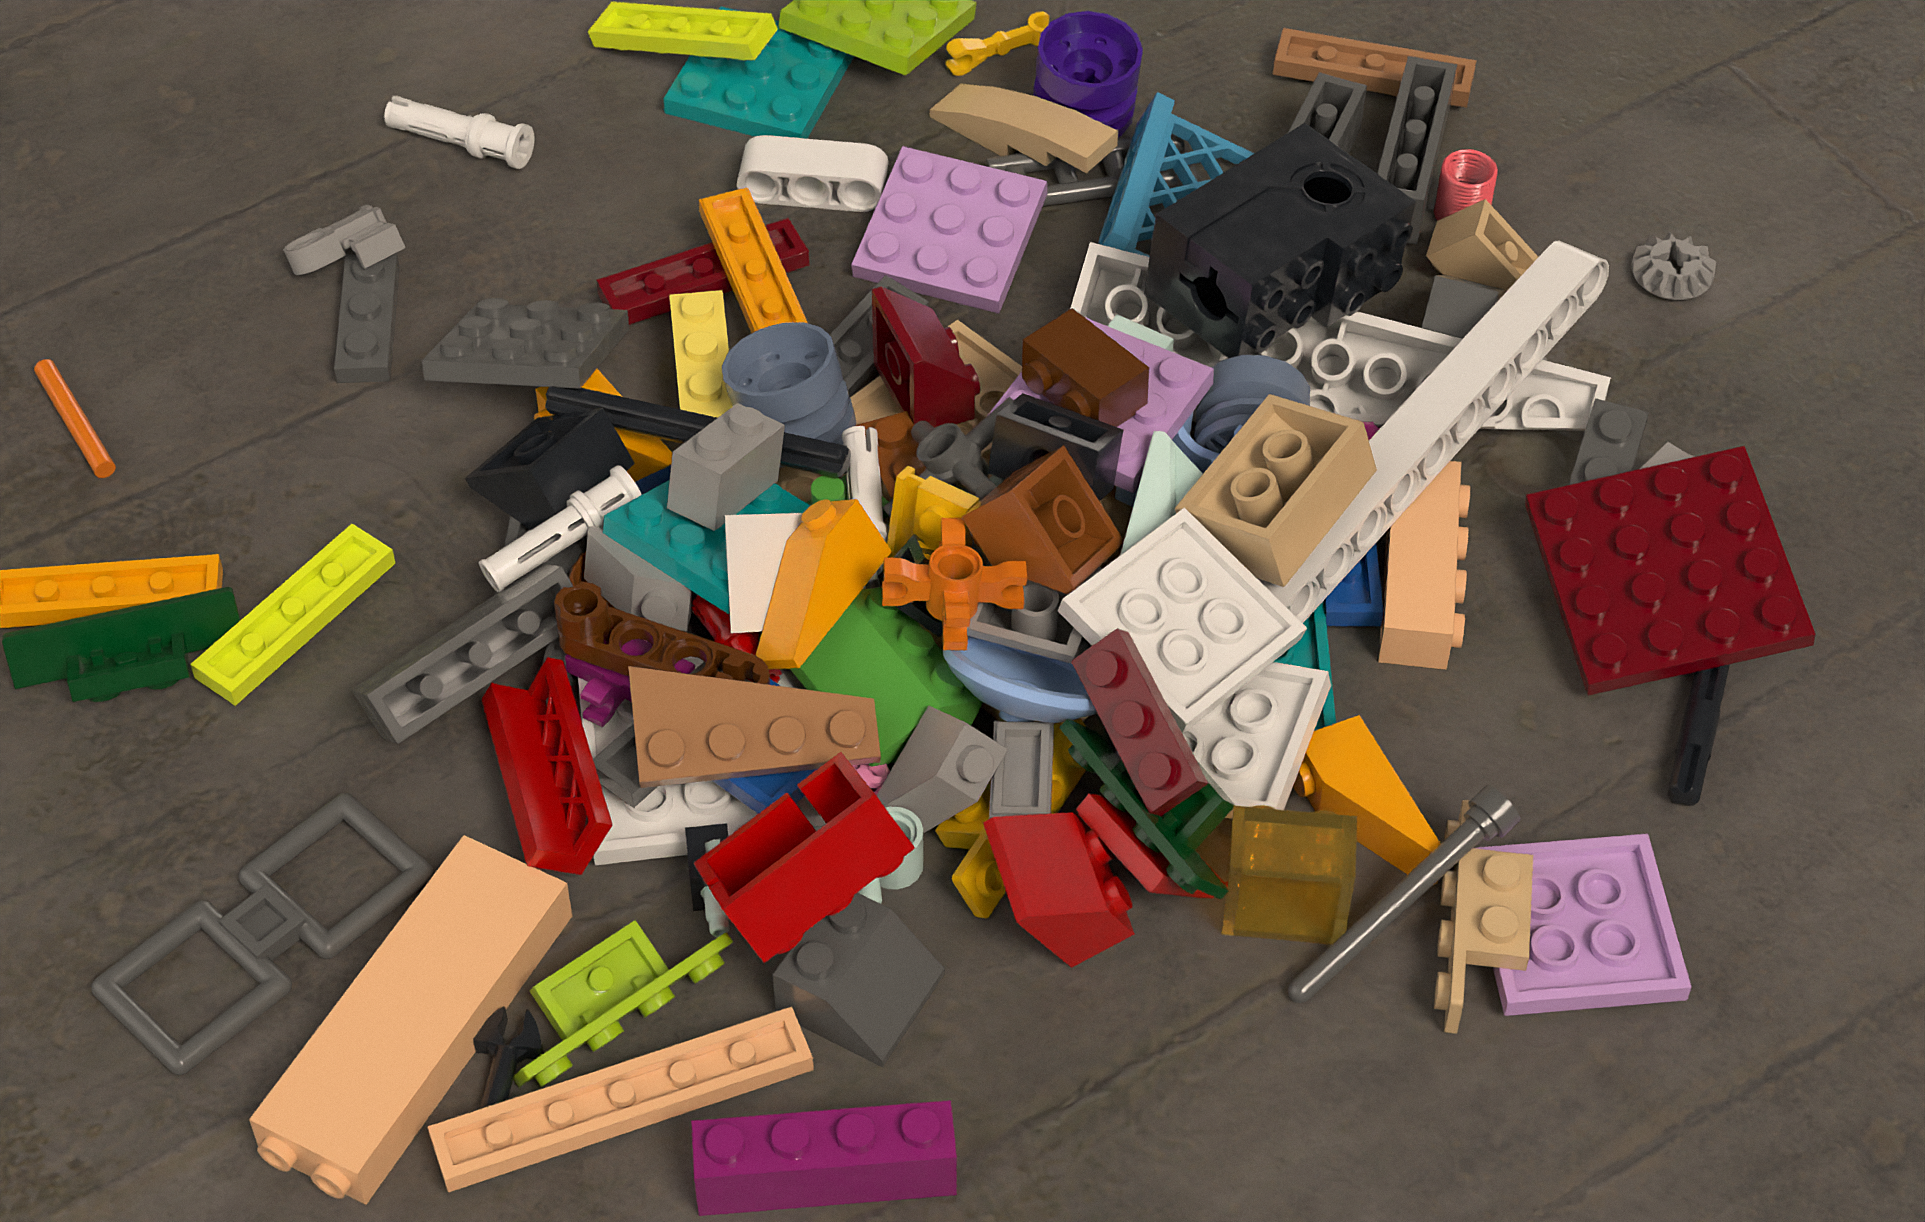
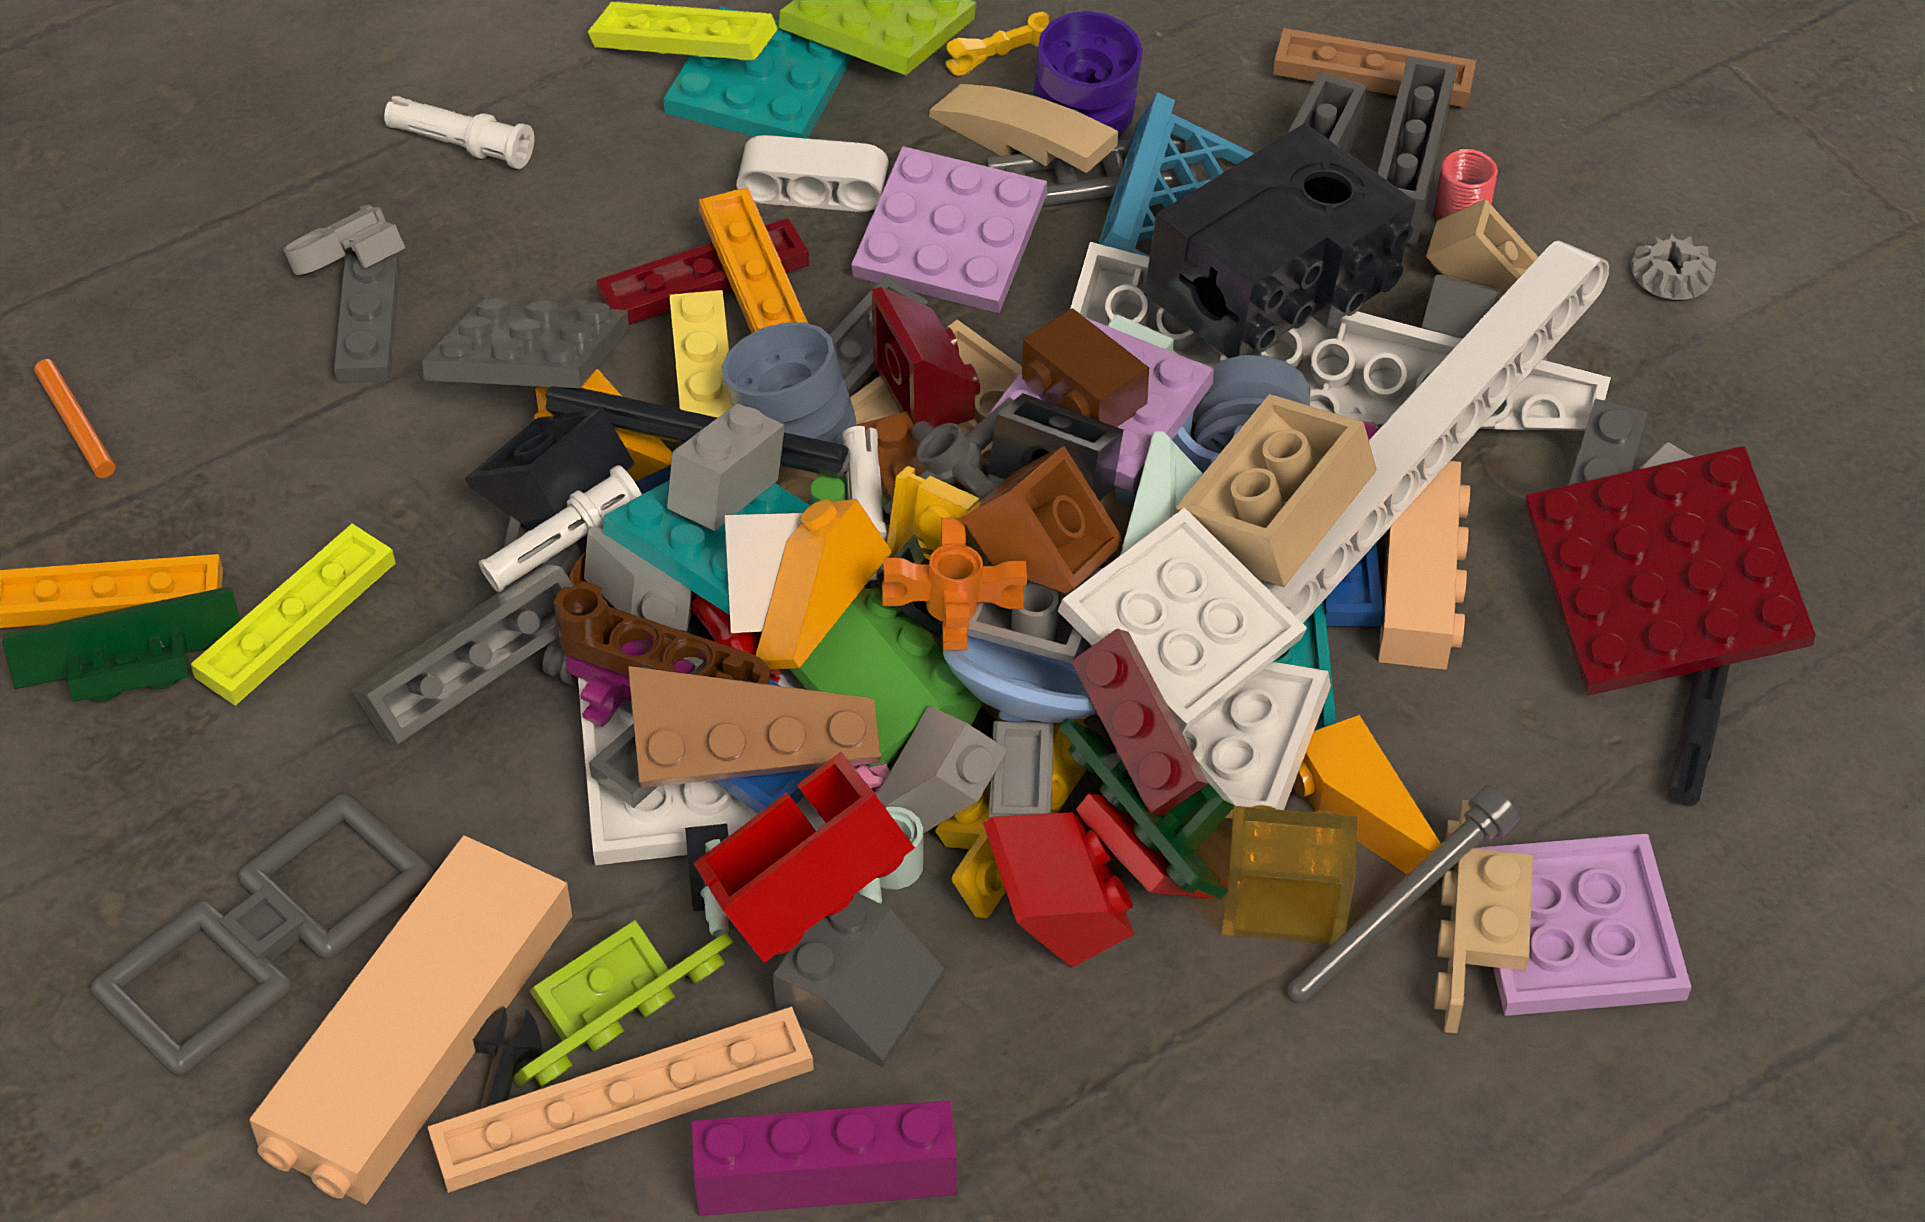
(548, 770): red fence -> none

